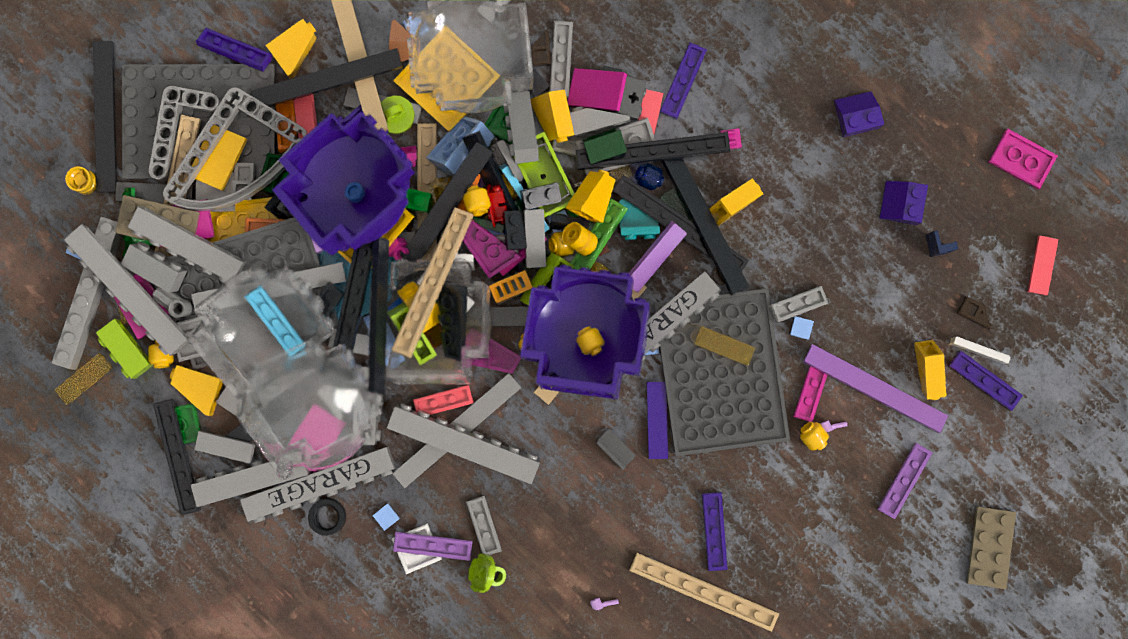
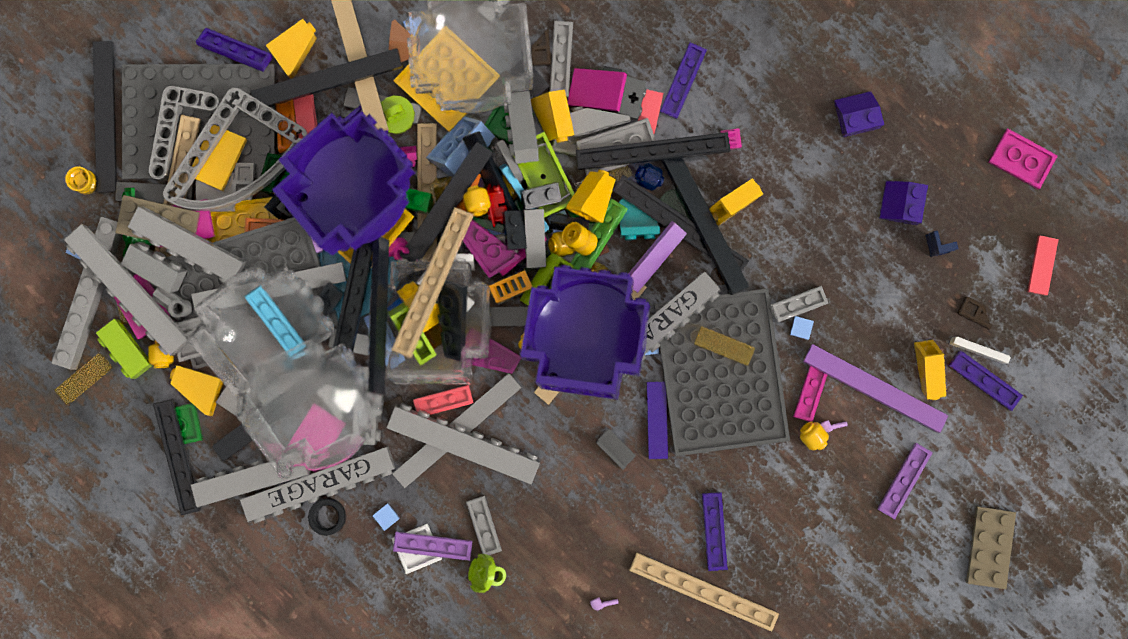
(225, 446): light grey tile -> none
(354, 192): blue tile -> none
(590, 341): yellow head -> none
(604, 145): dark green panel -> none

